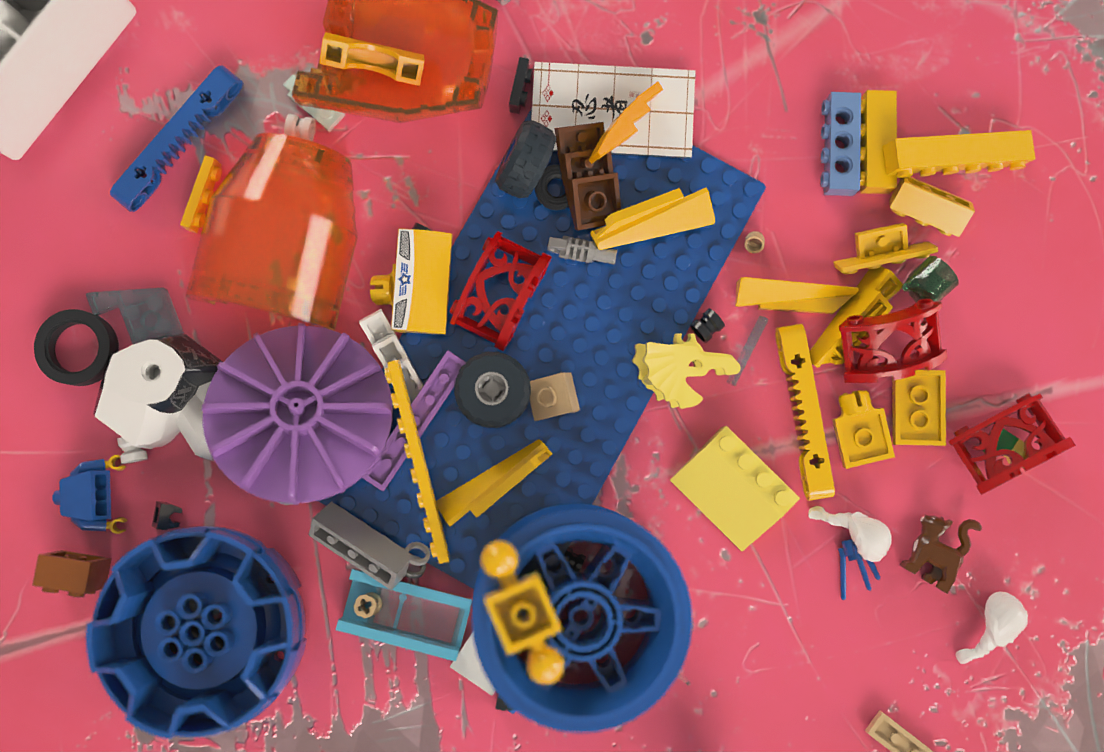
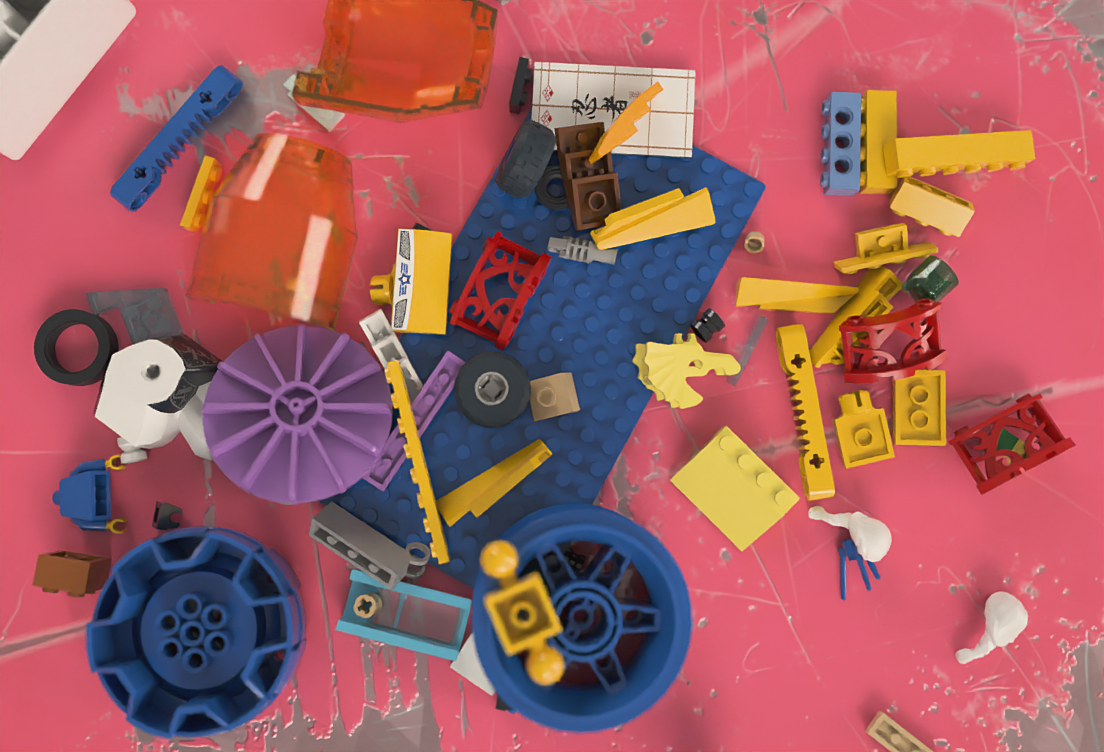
(300, 127): wheel -> none
(354, 53): yellow arch -> none
(944, 558): reddish brown animal -> none

